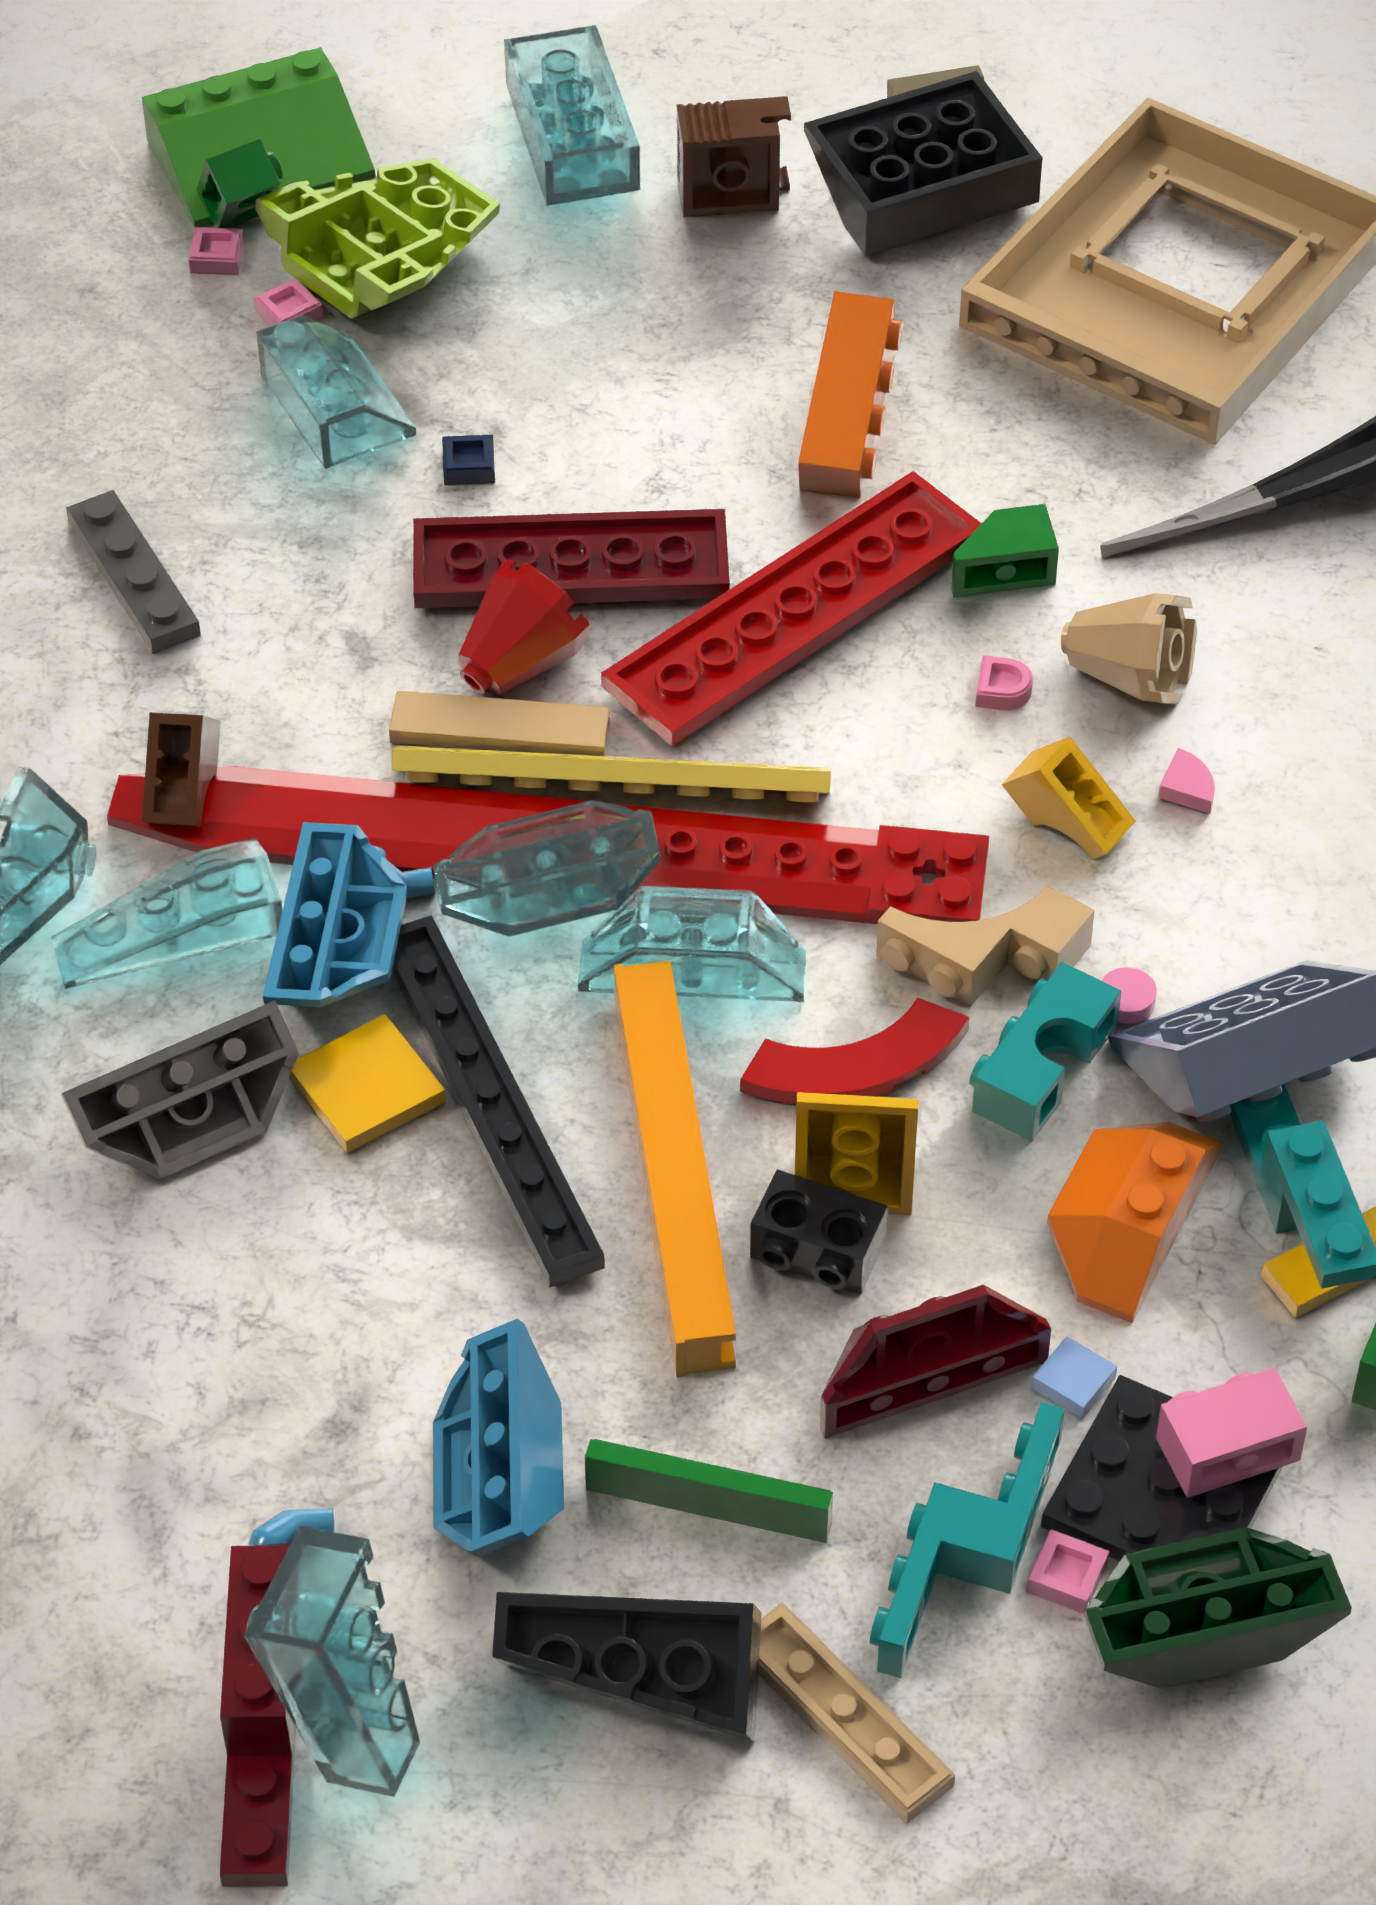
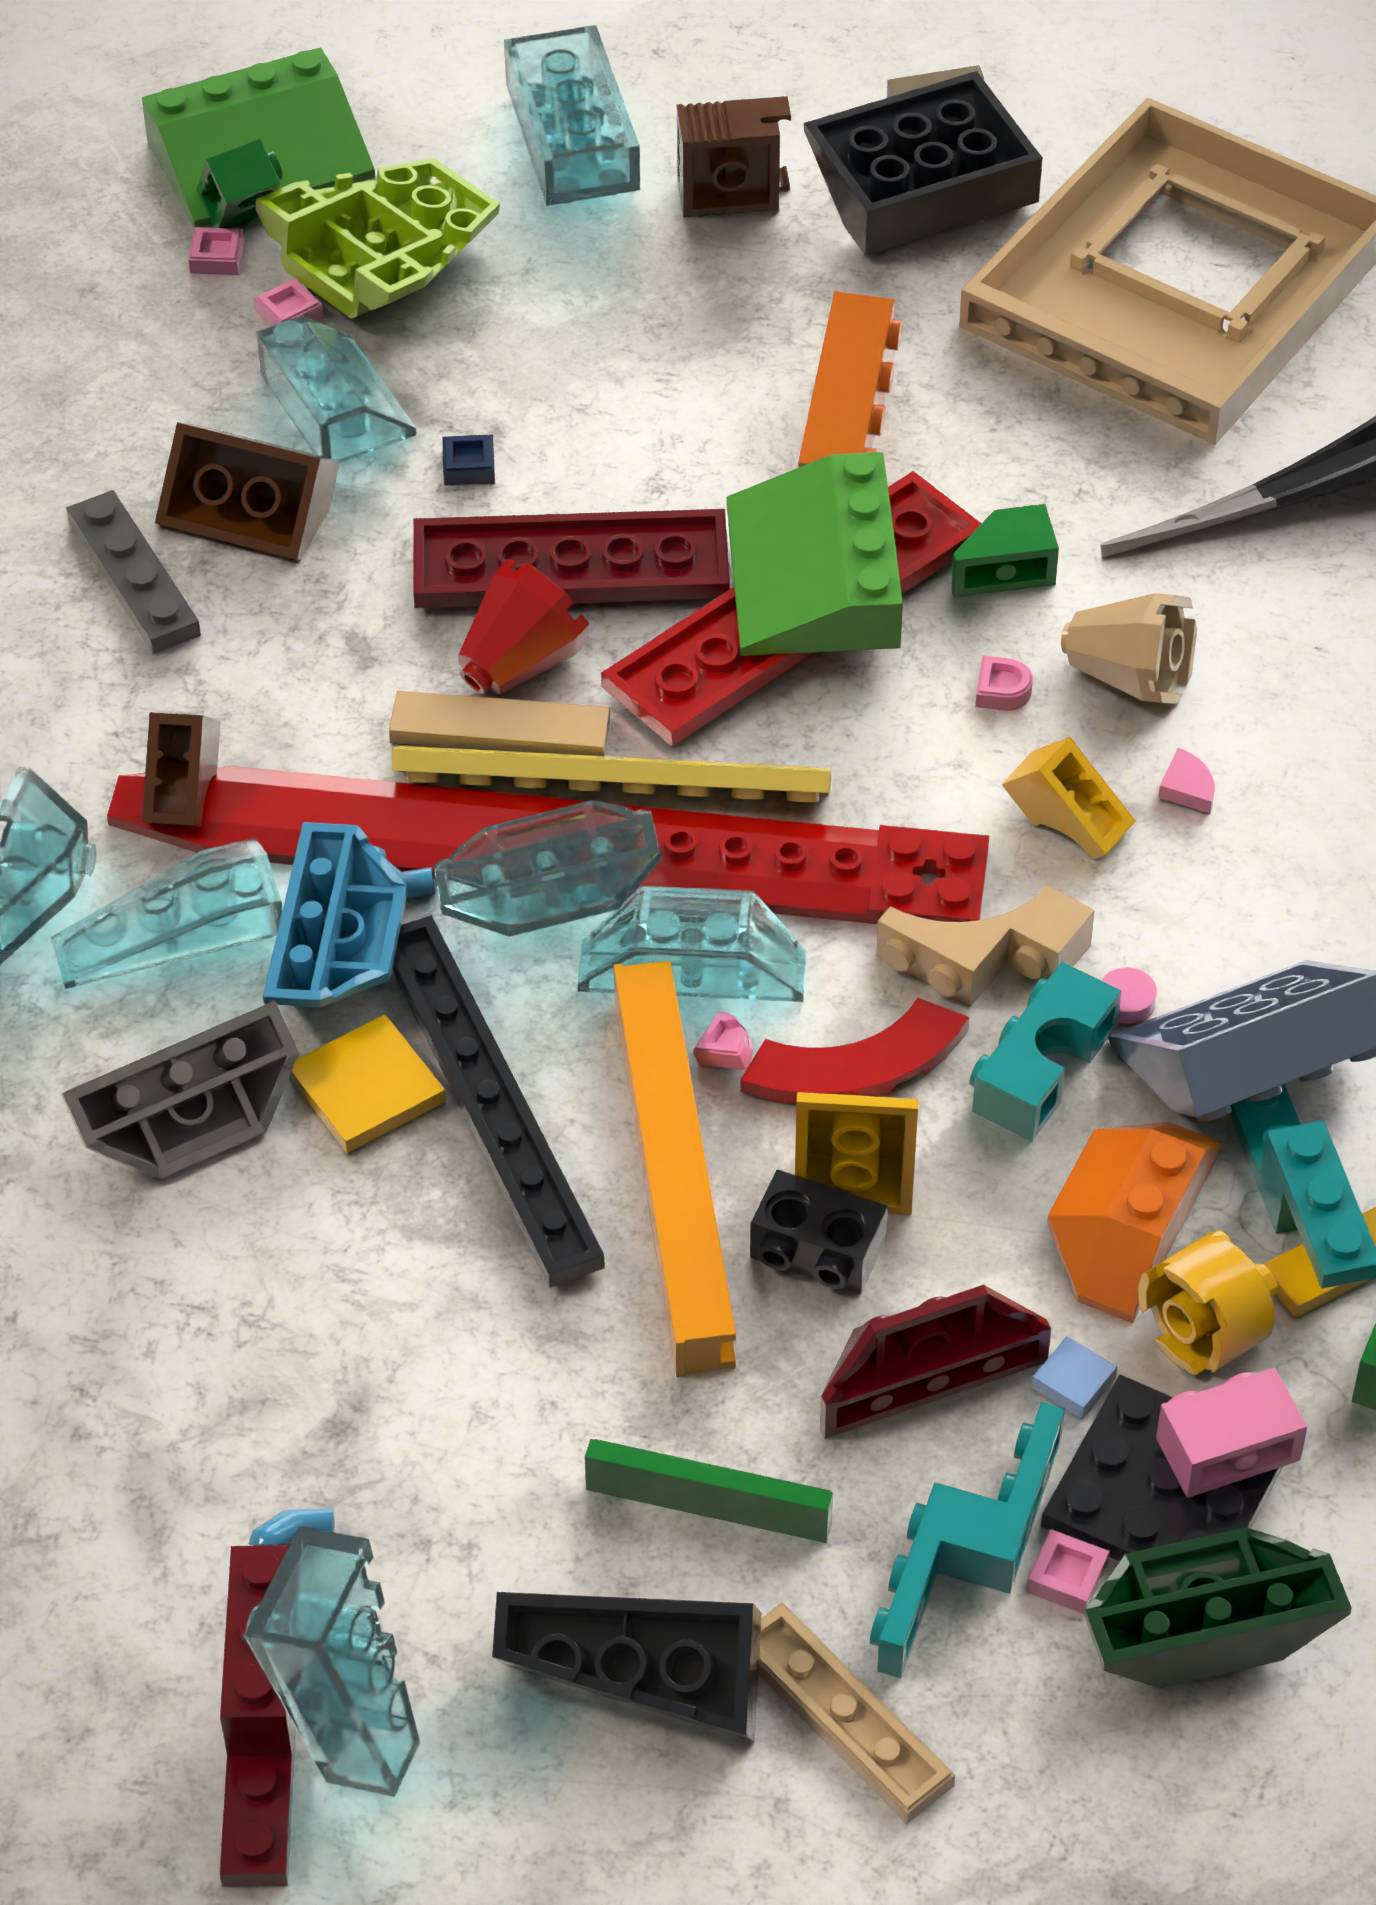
(245, 490): none -> reddish brown slope
(497, 1444): dark azure wedge -> none
(724, 1044): none -> bright pink tile
(816, 559): none -> bright green slope
(1209, 1303): none -> yellow brick

